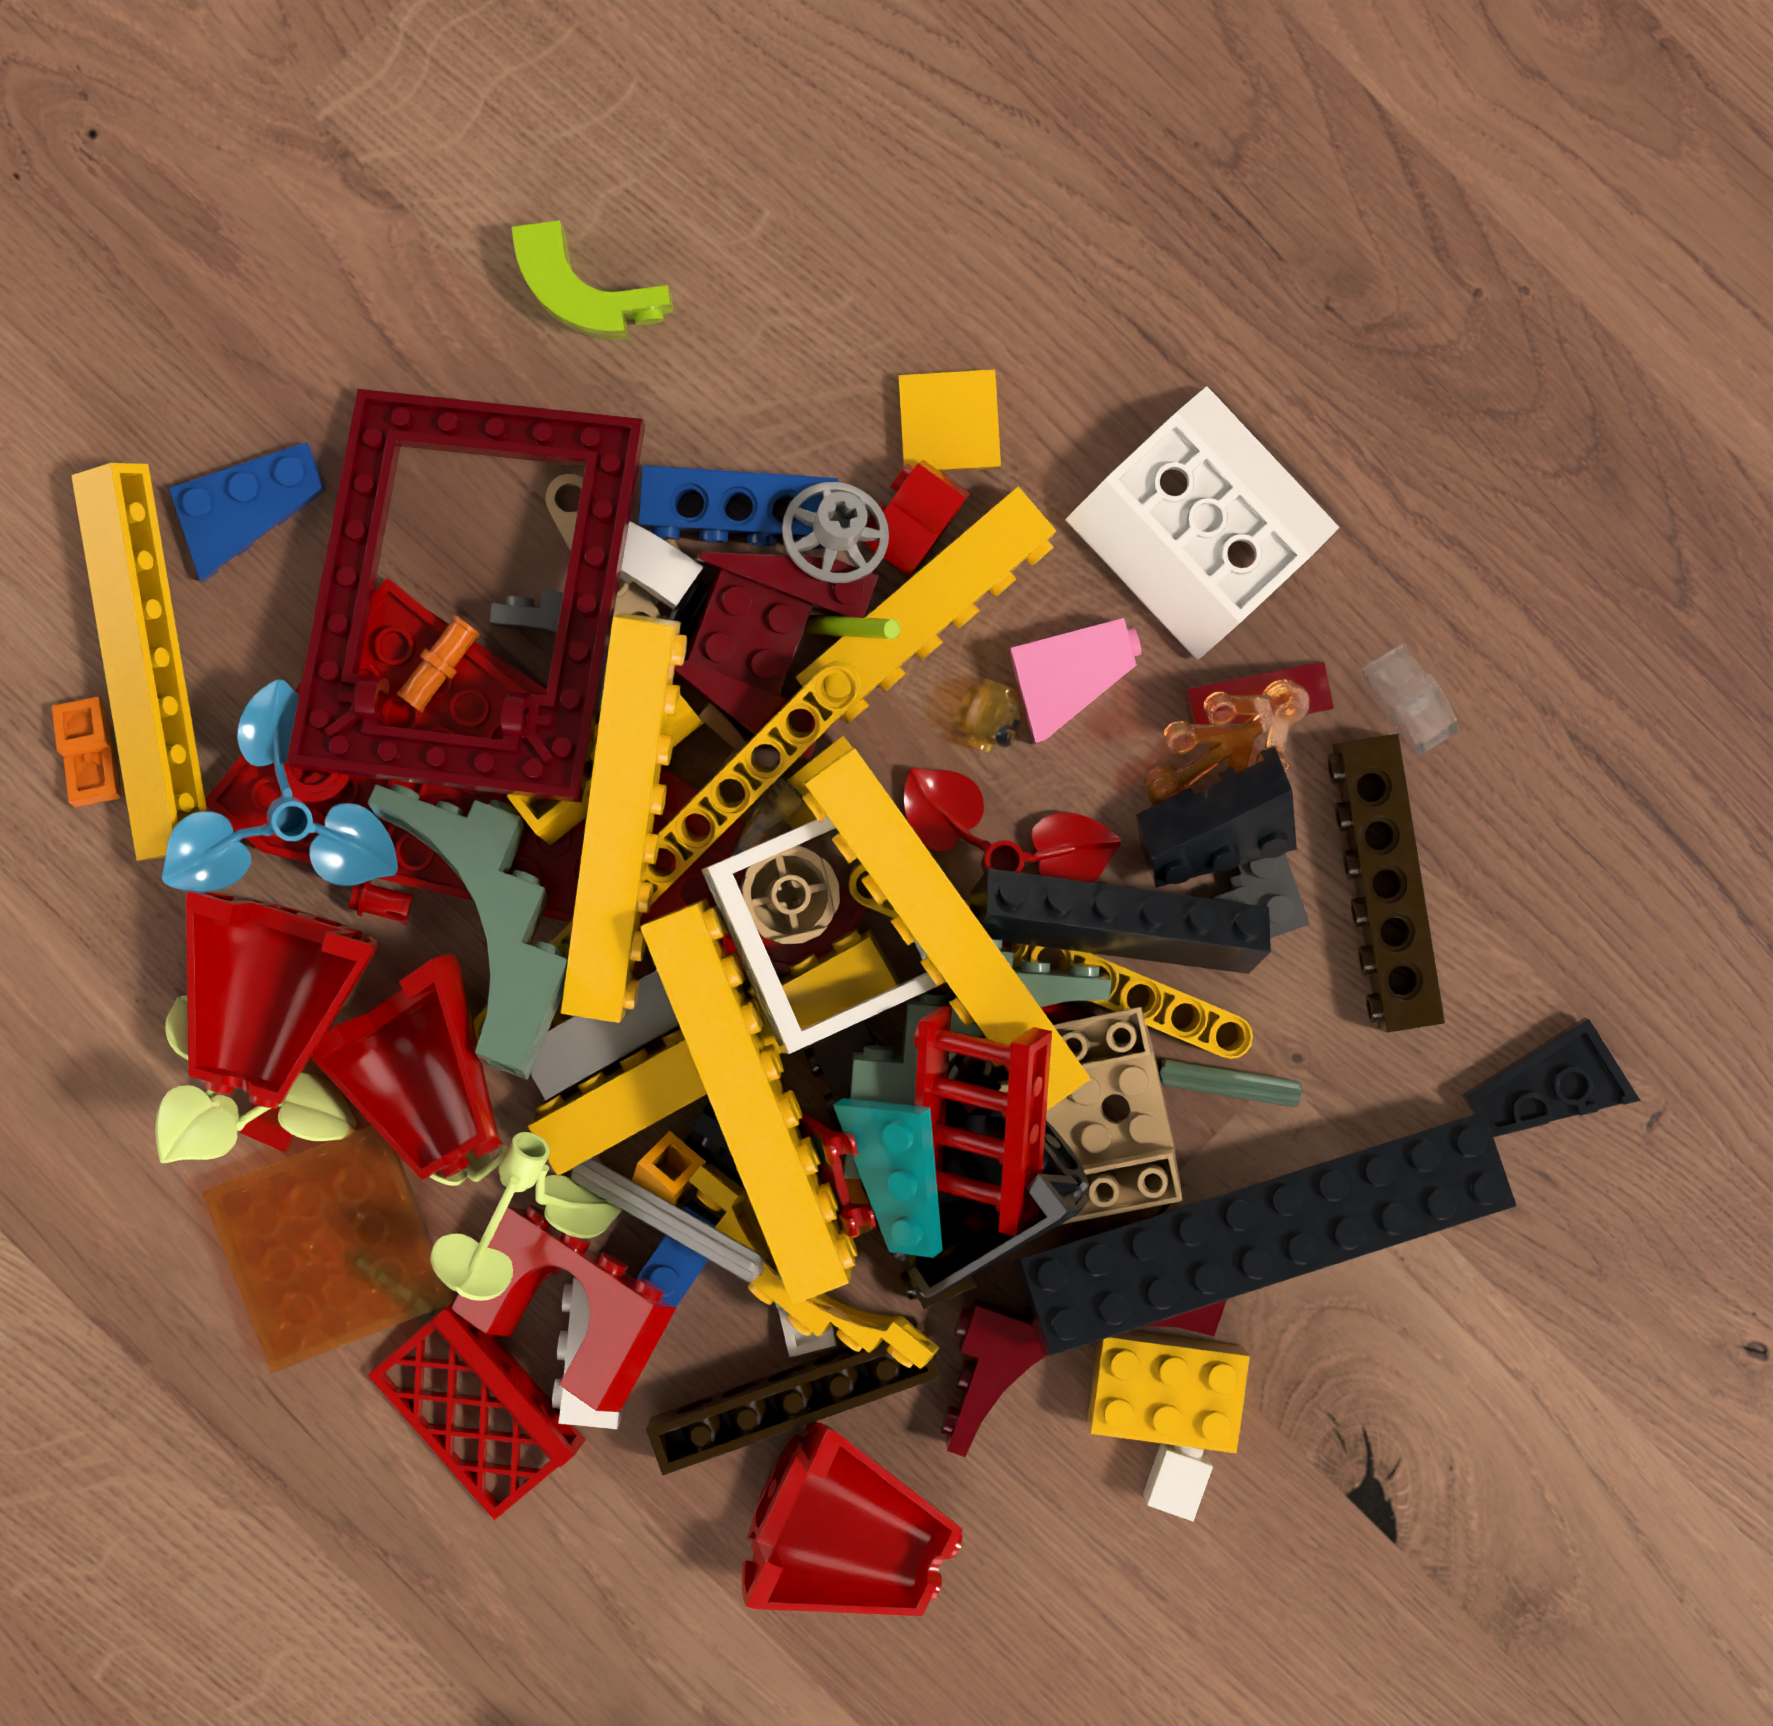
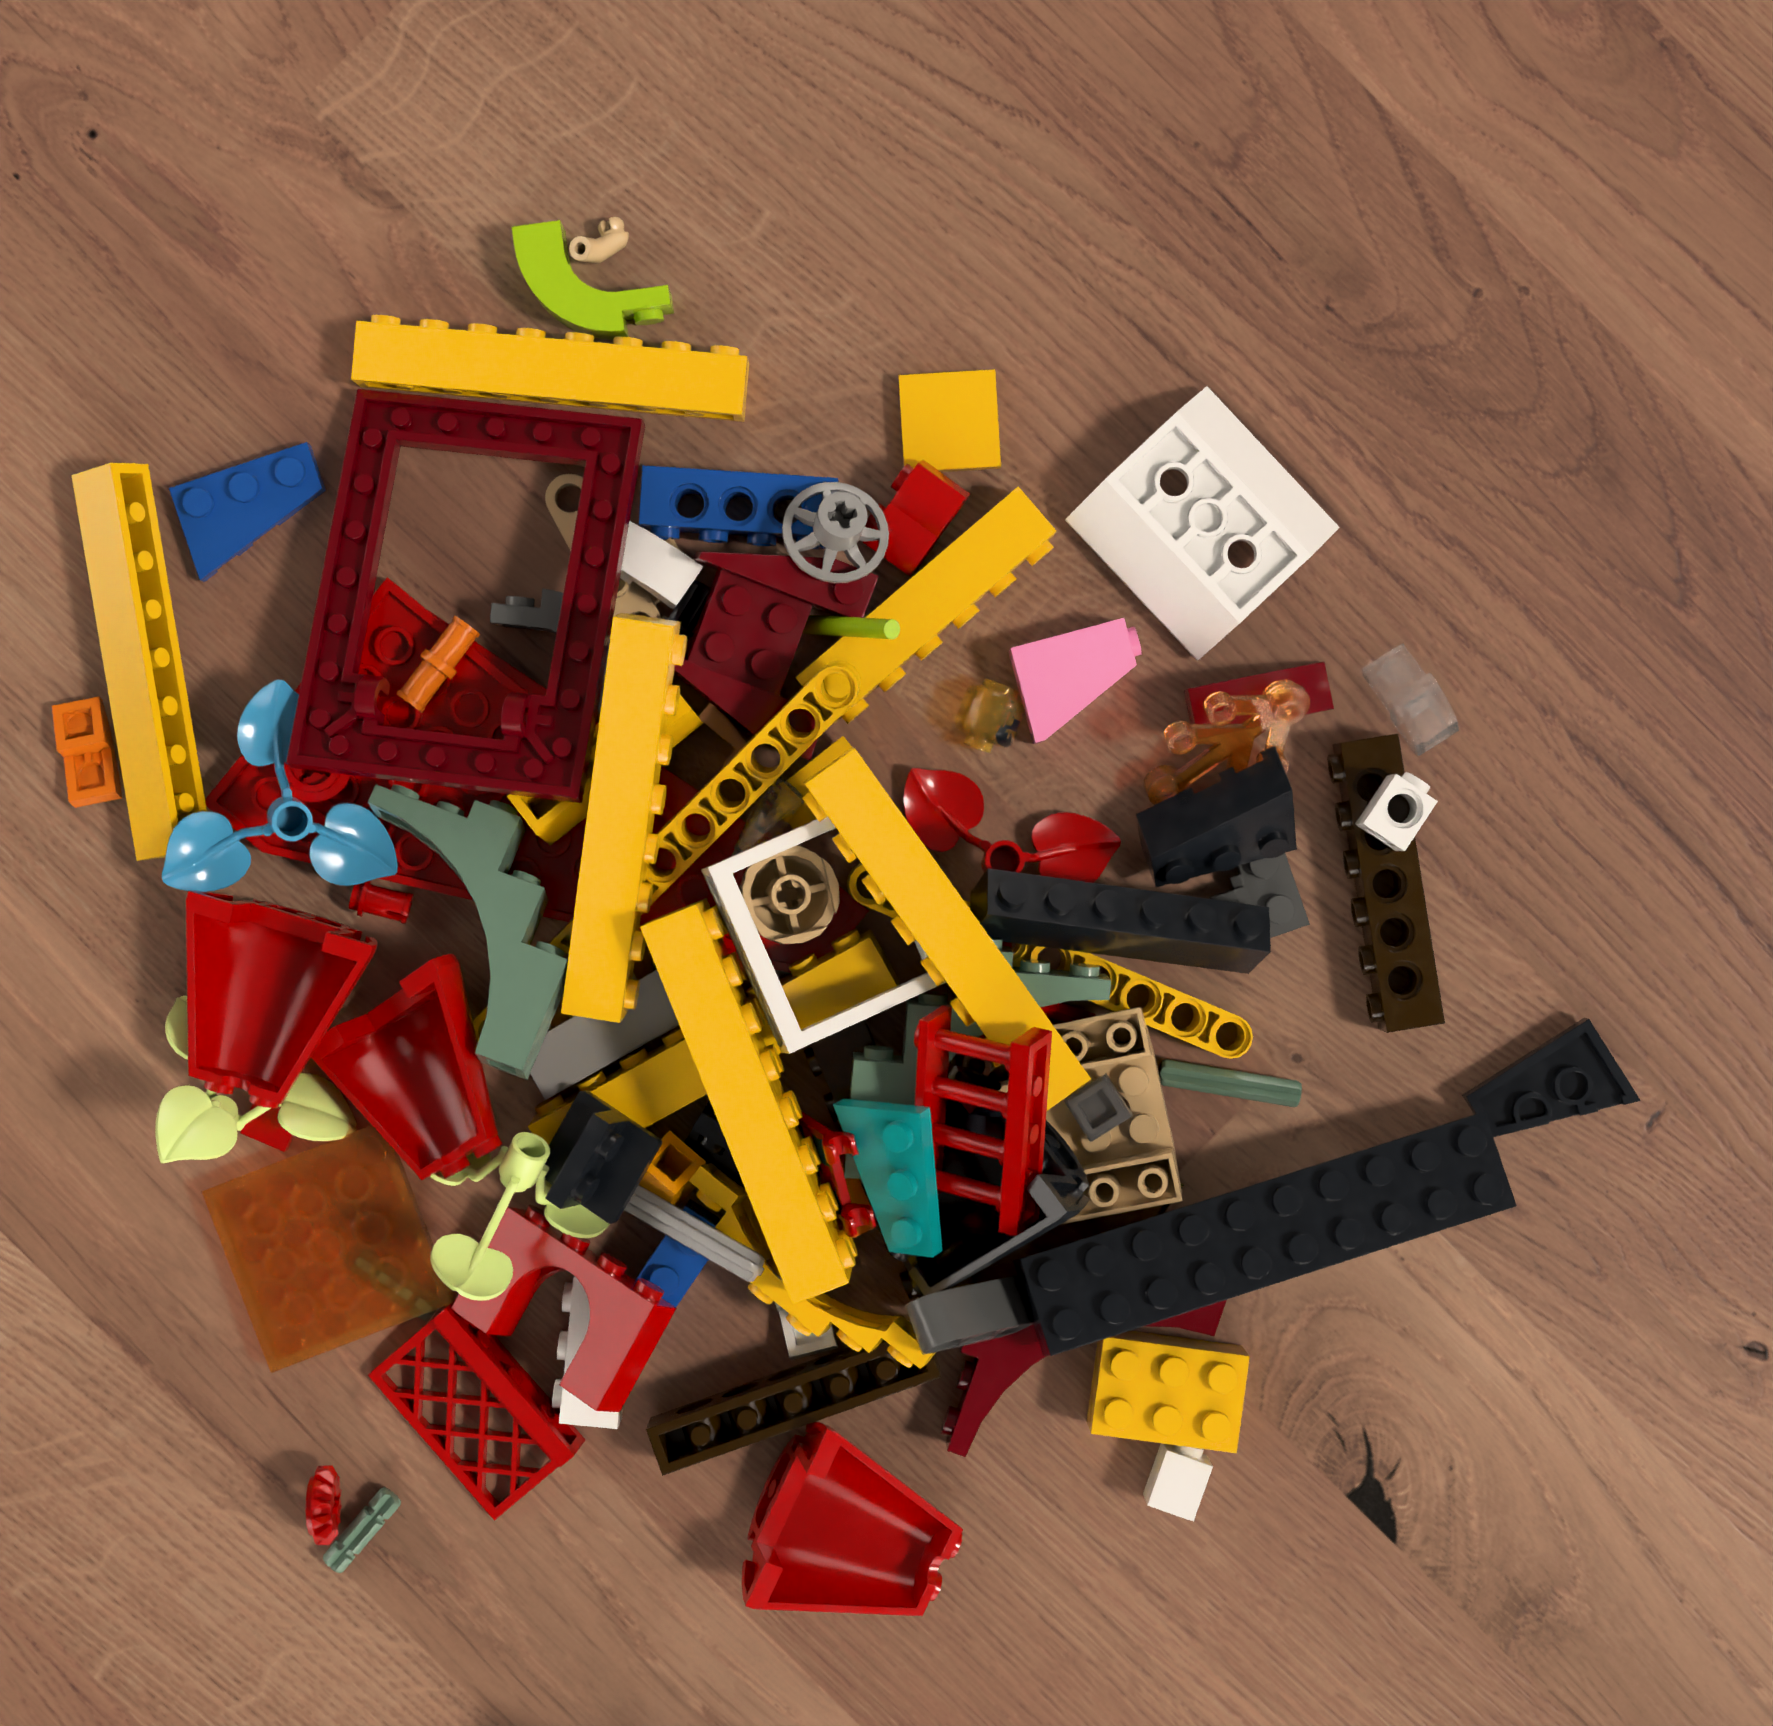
(323, 1505): none -> red gear
(361, 1530): none -> sand green axle
(549, 369): none -> yellow brick
(597, 250): none -> tan arm
(598, 1158): none -> black bracket
(968, 1314): none -> dark grey beam
(1098, 1107): none -> flat silver tile
(1379, 824): none -> white brick

